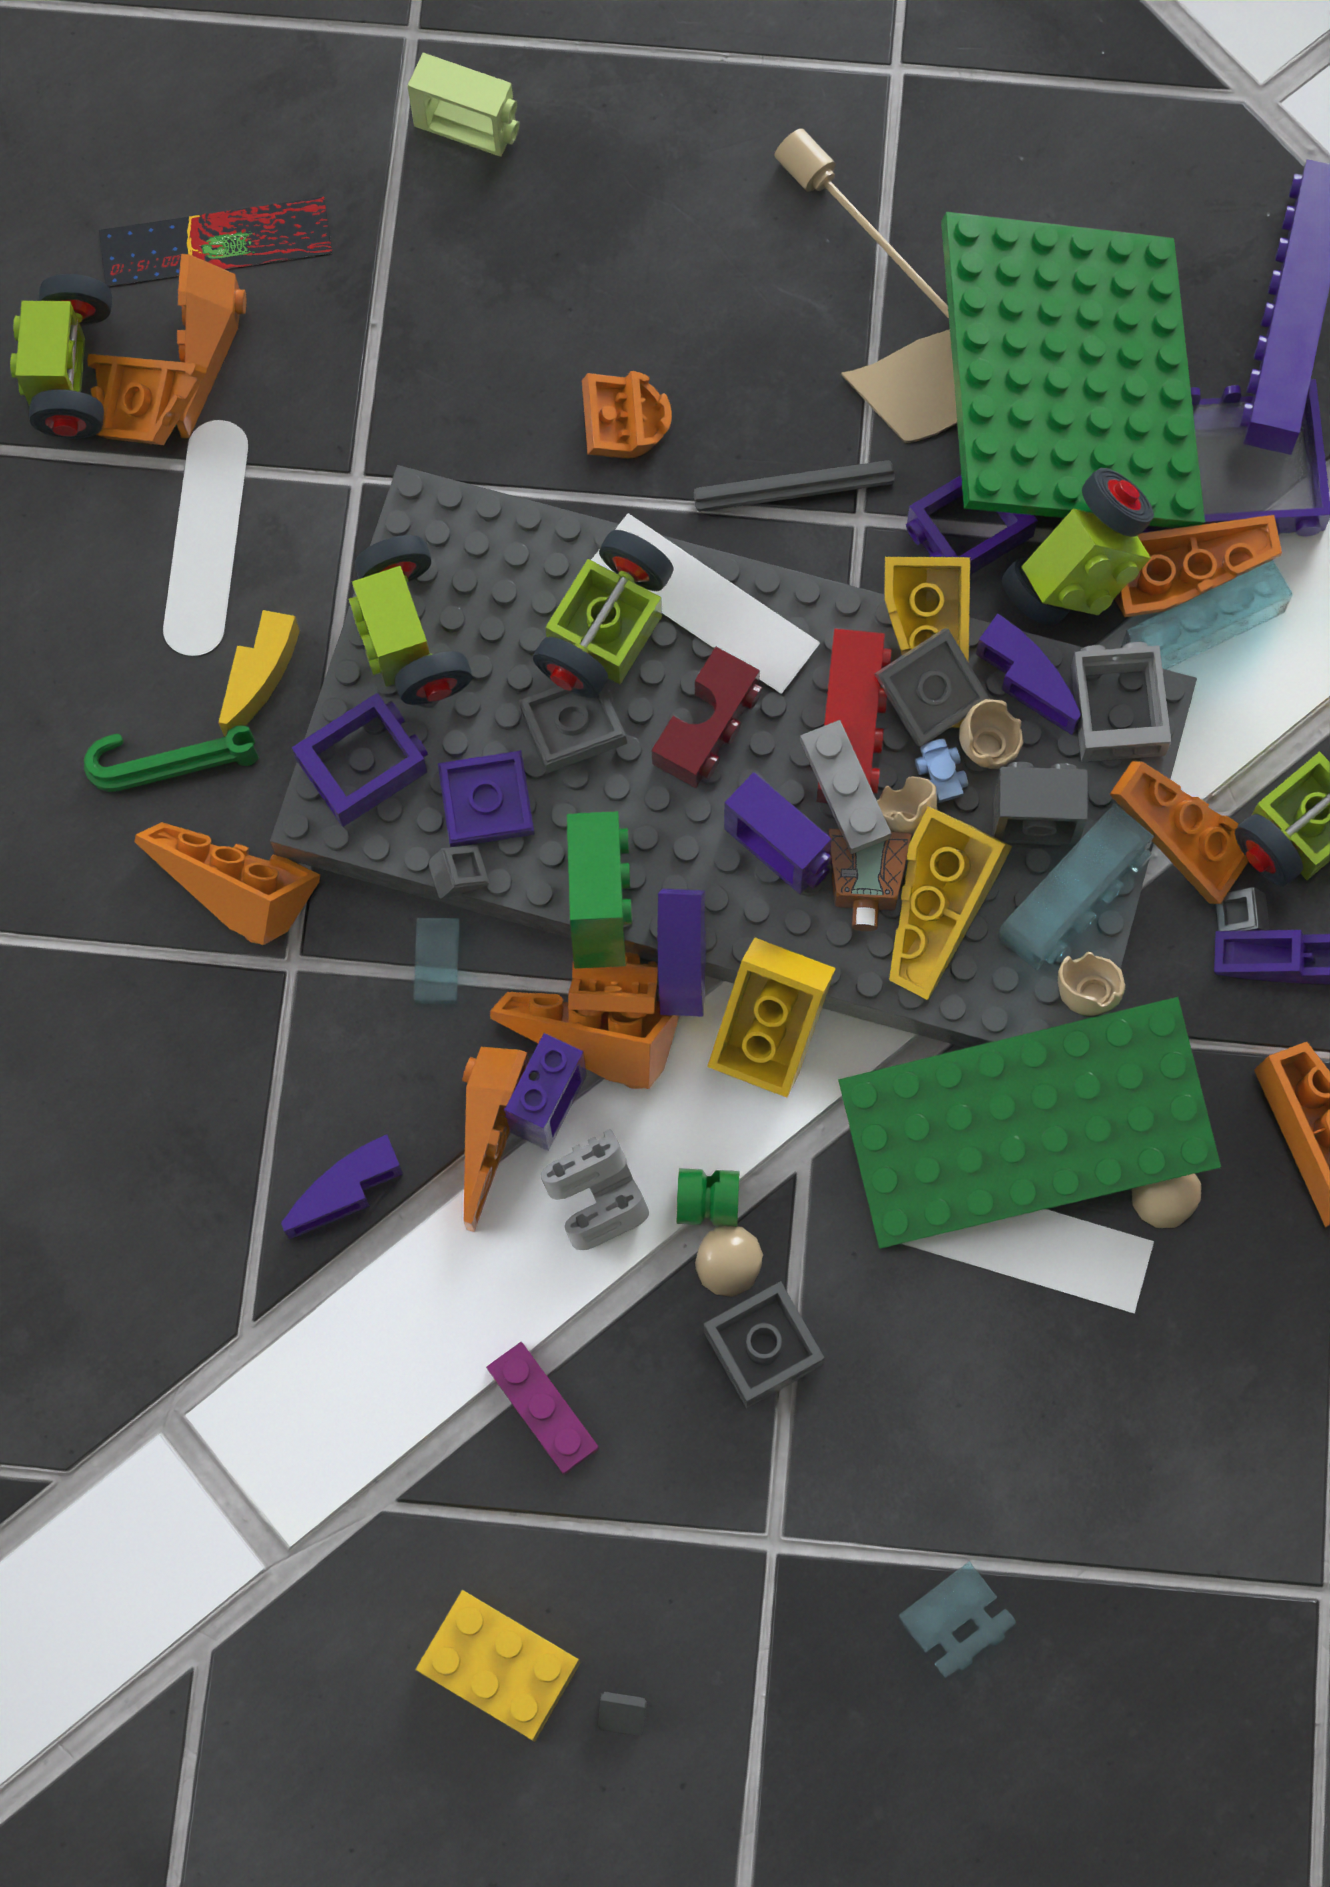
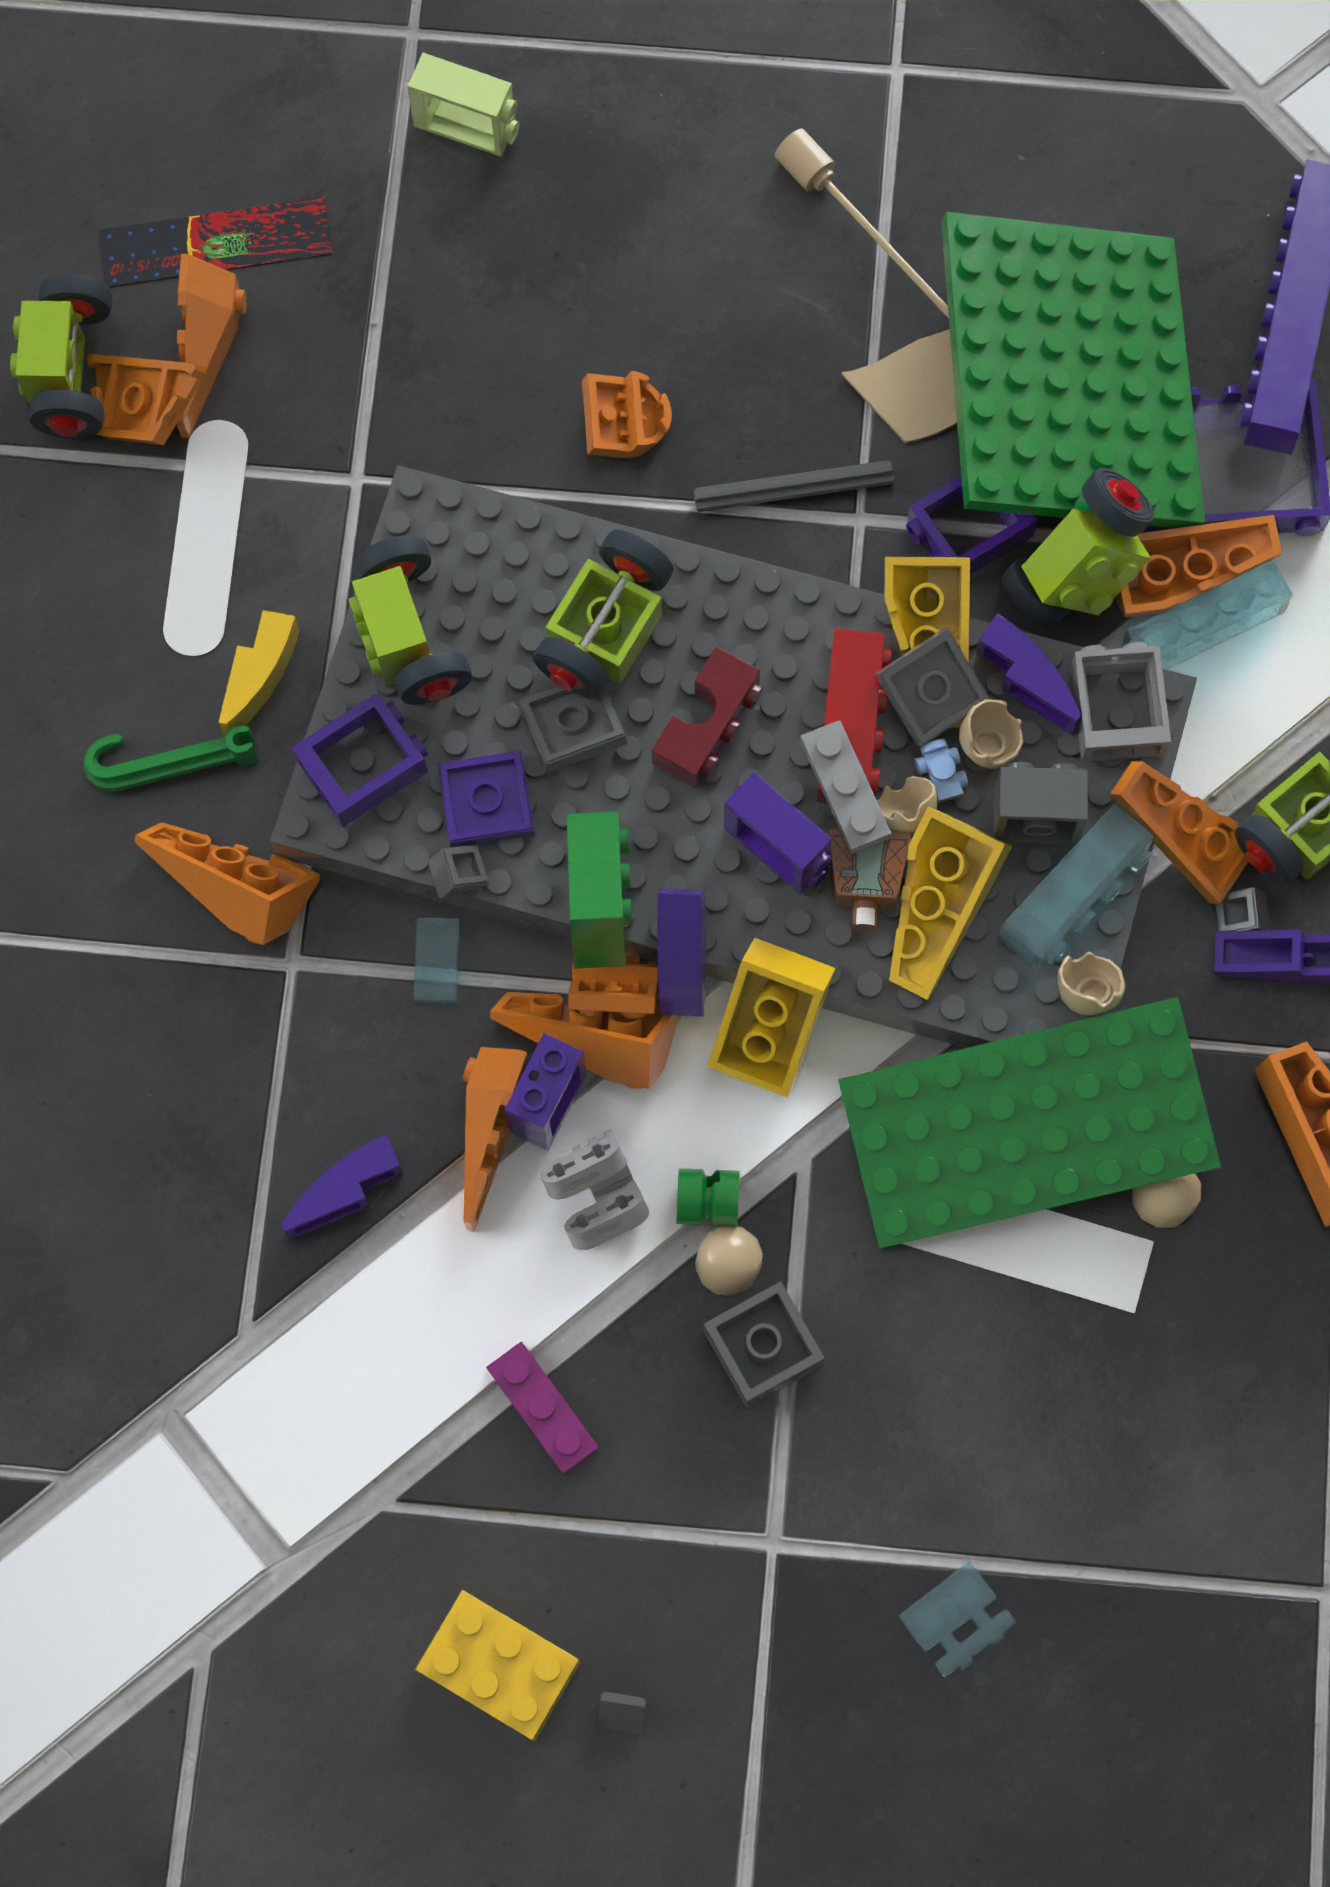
(726, 614): white sticker -> none

